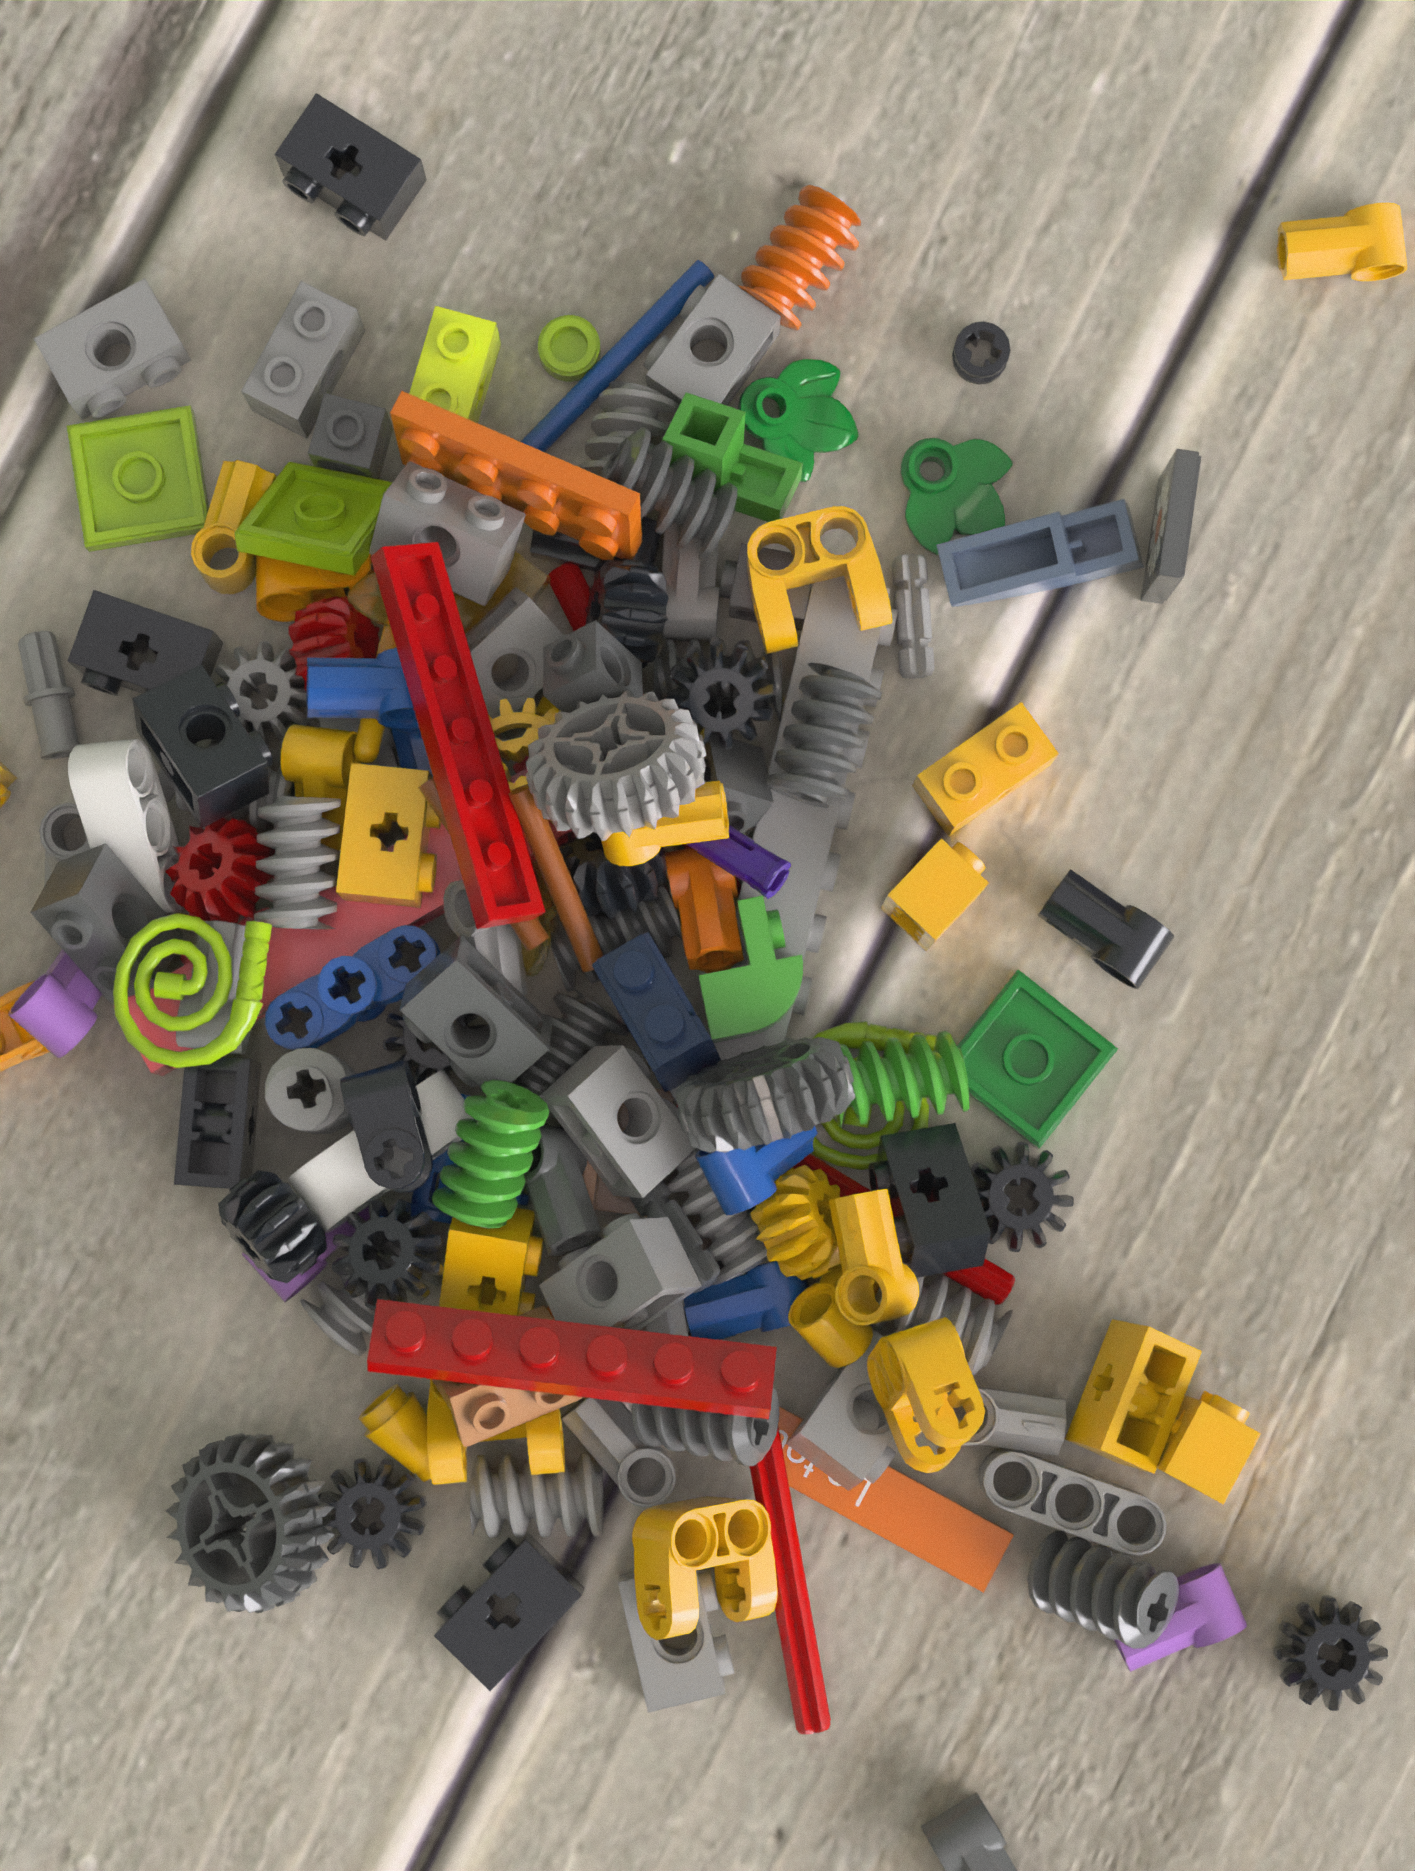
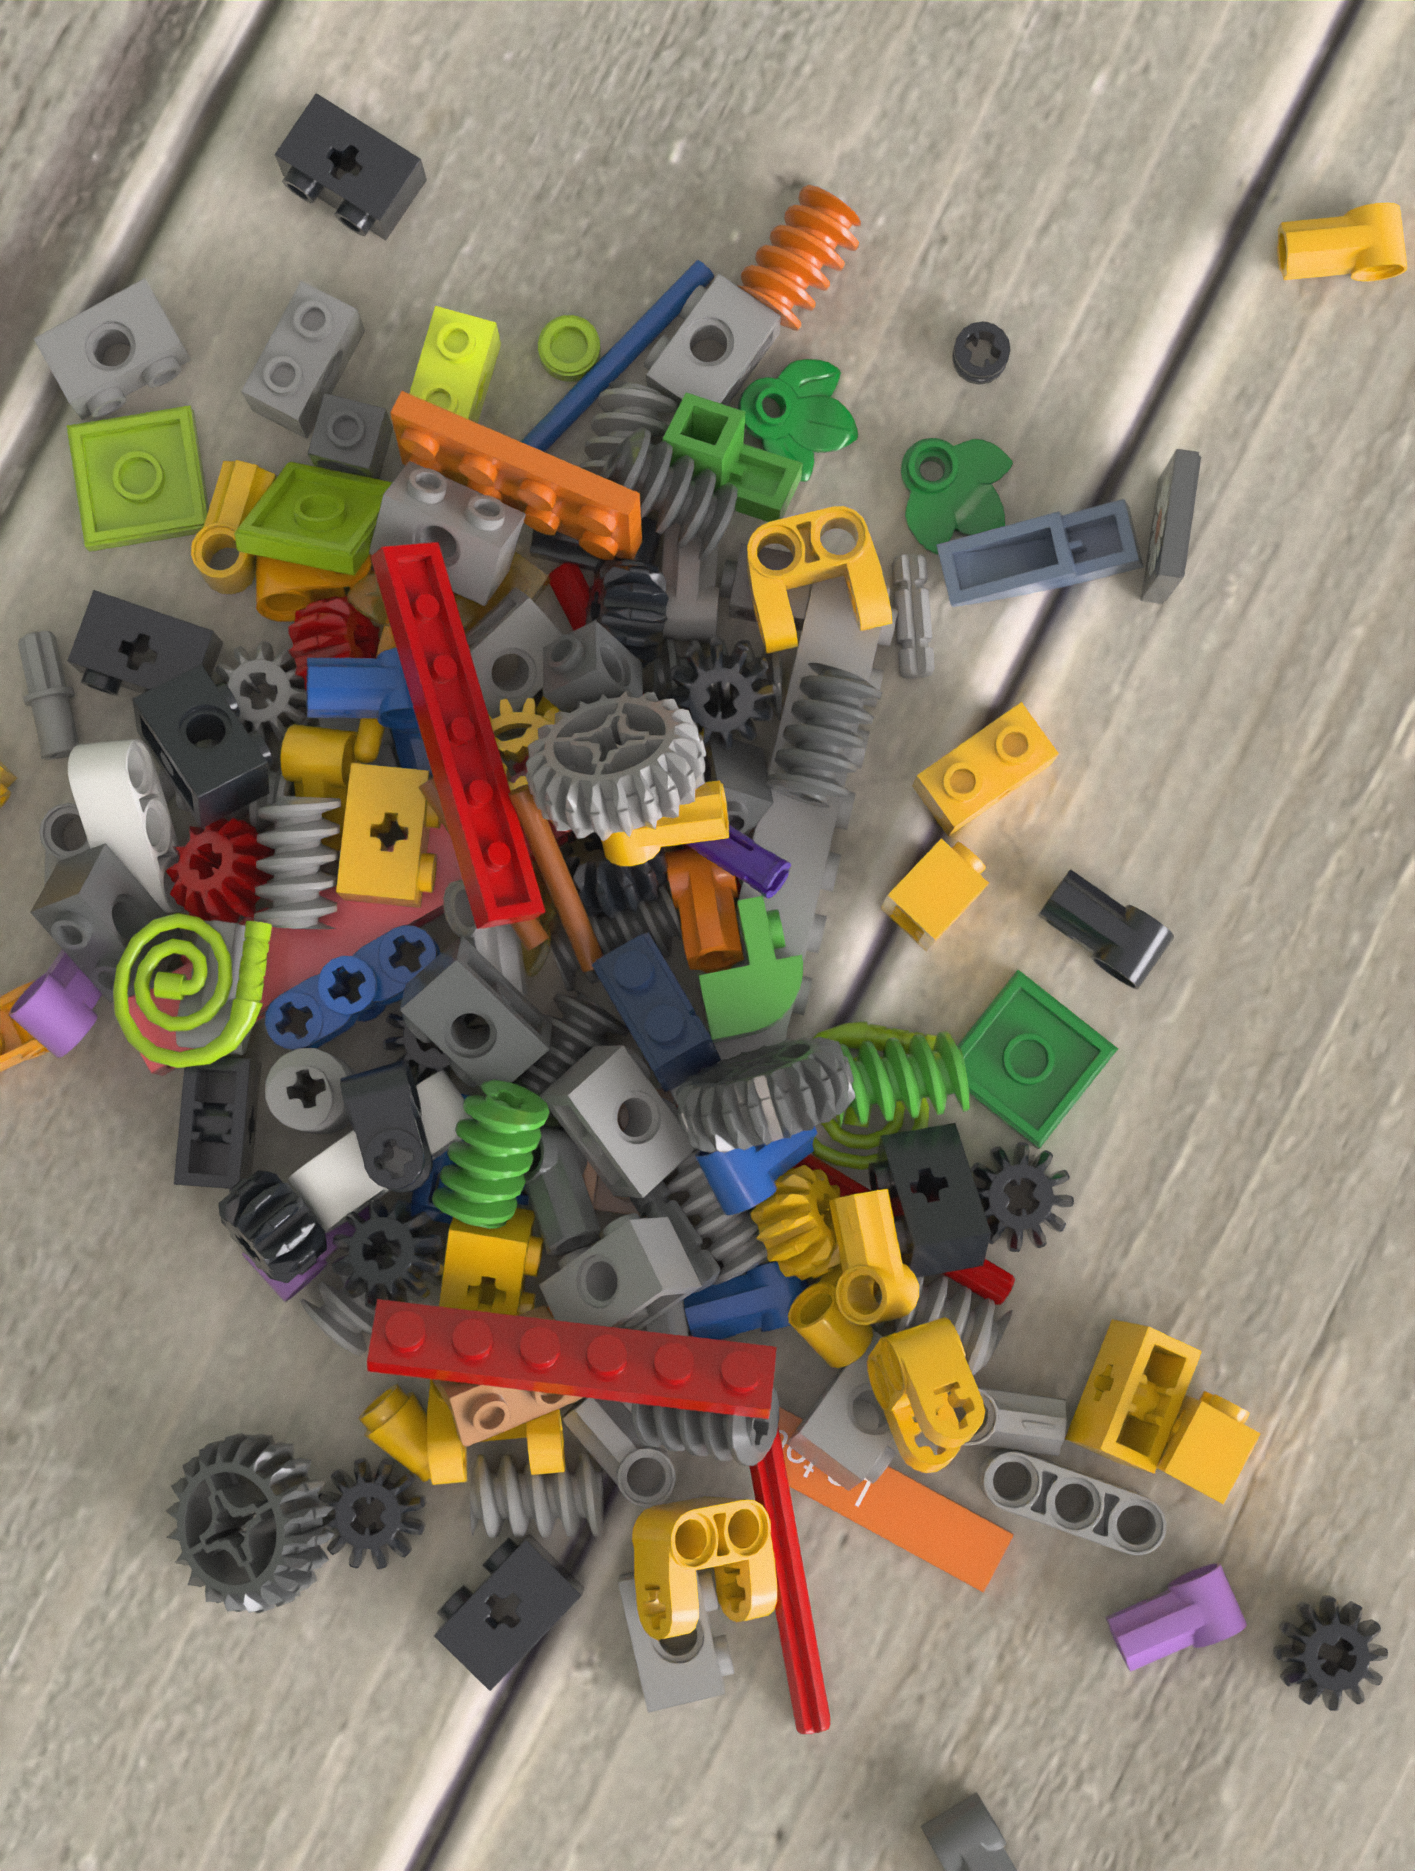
(1102, 1590): dark grey piece -> none

